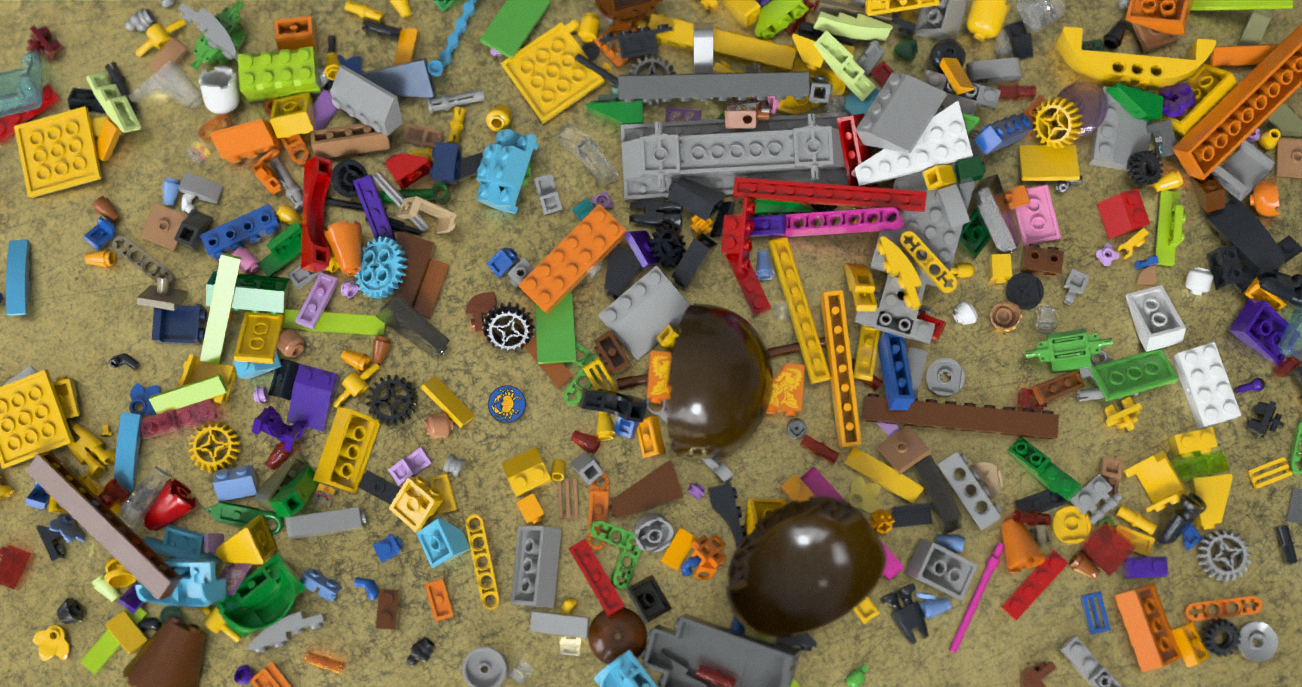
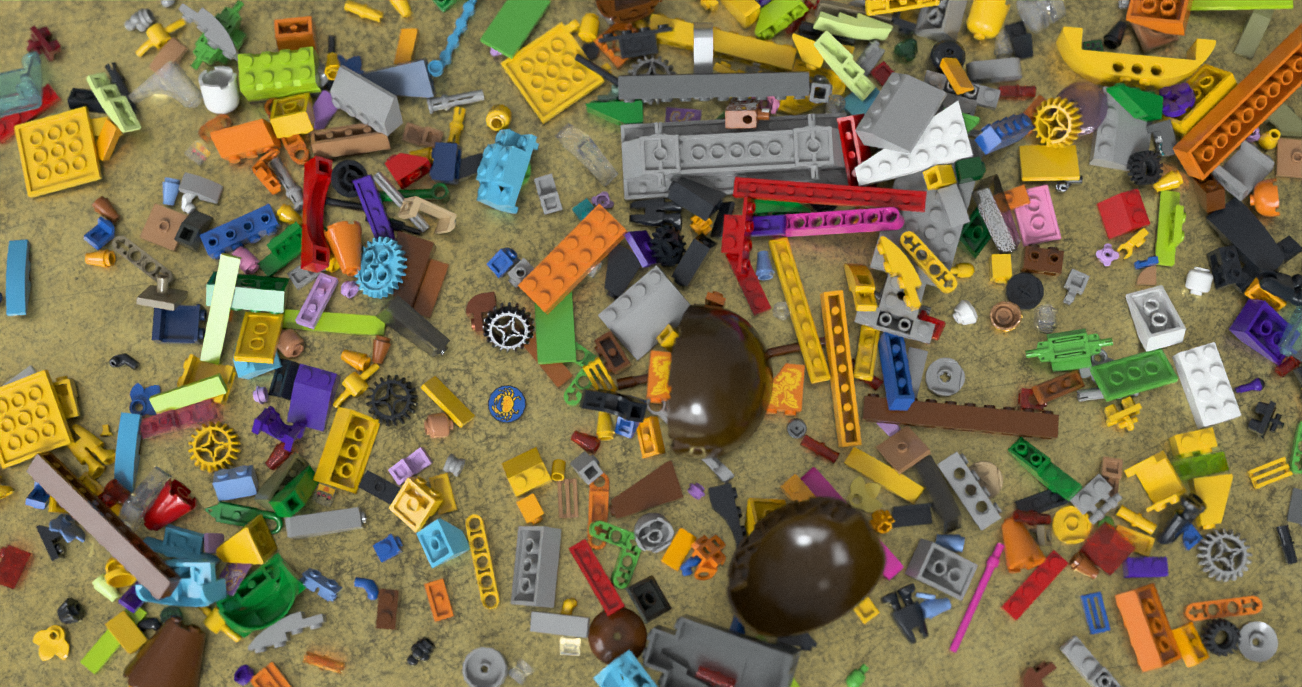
(381, 28): black pin -> none
(715, 298): none -> orange plate
(1240, 54): orange tile -> none

